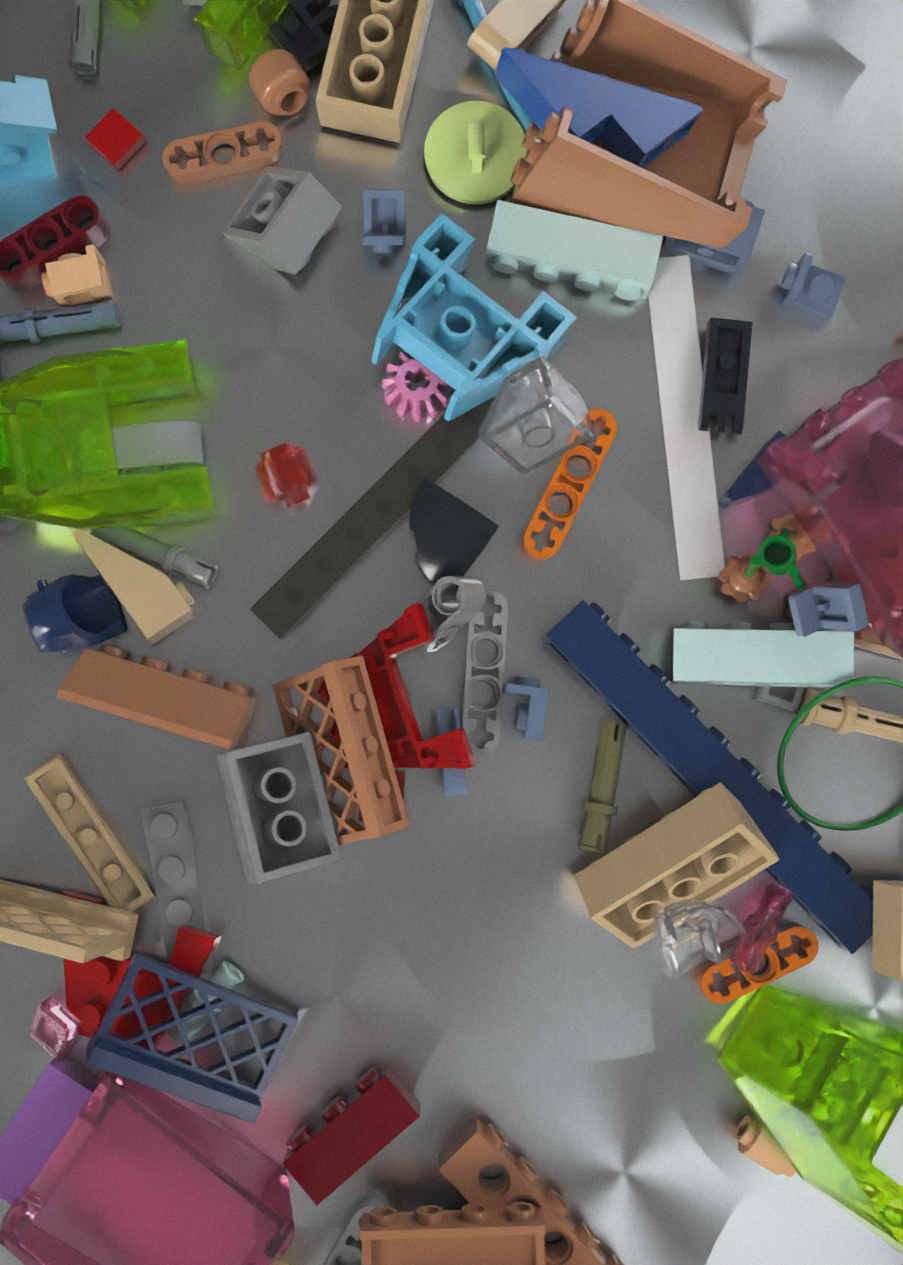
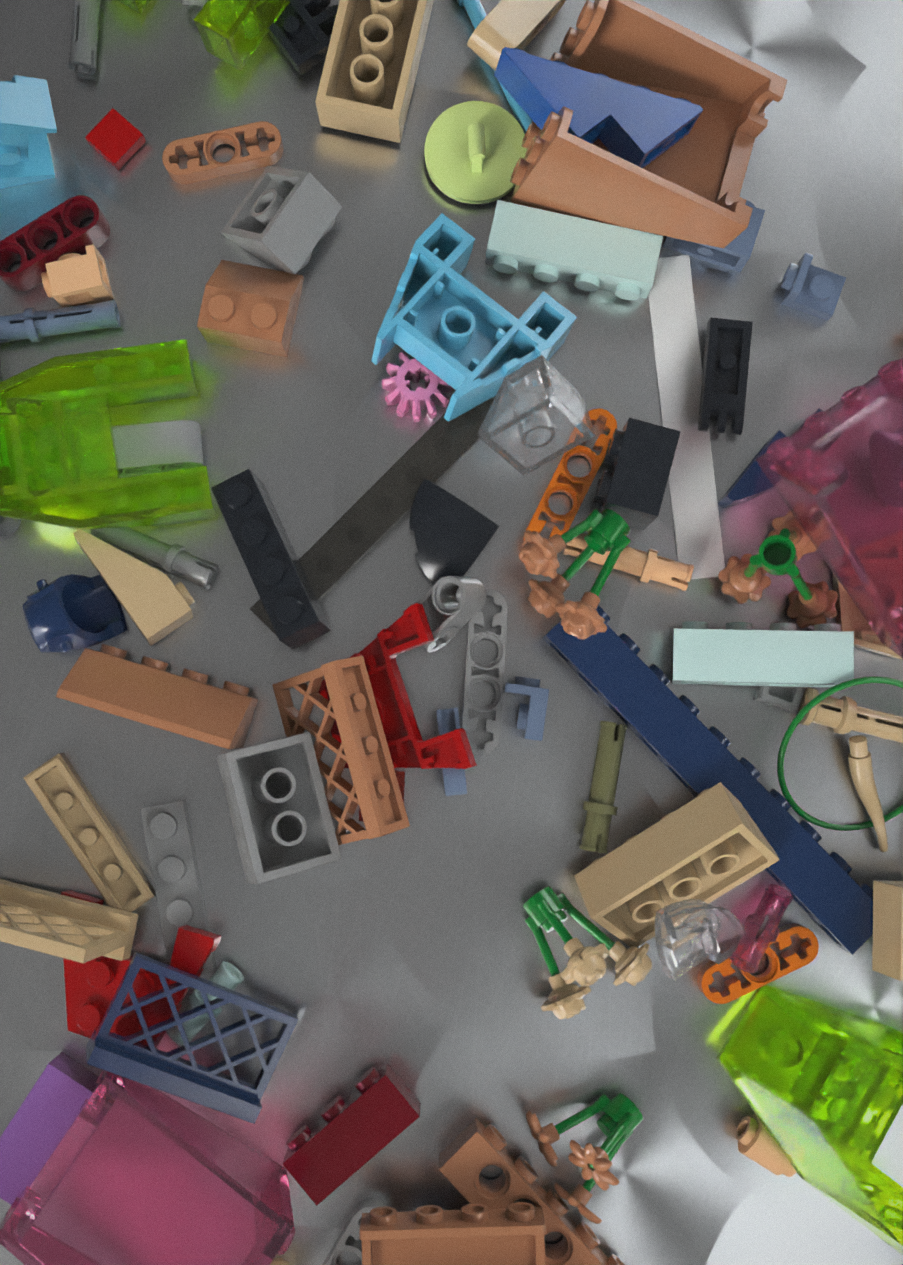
(54, 1028): clear pink tile -> none
(250, 308): none -> nougat slope
(270, 559): none -> black brick
(279, 82): nougat head -> none
(286, 473): clear red head -> none
(384, 219): sand blue bracket -> none
(585, 963): none -> tan plant
(605, 533): none -> nougat plant
(617, 1122): none -> plant
(638, 471): none -> black brick
(639, 563): none -> light nougat pin
(828, 606): sand blue bracket -> none
(863, 778): none -> tan animal

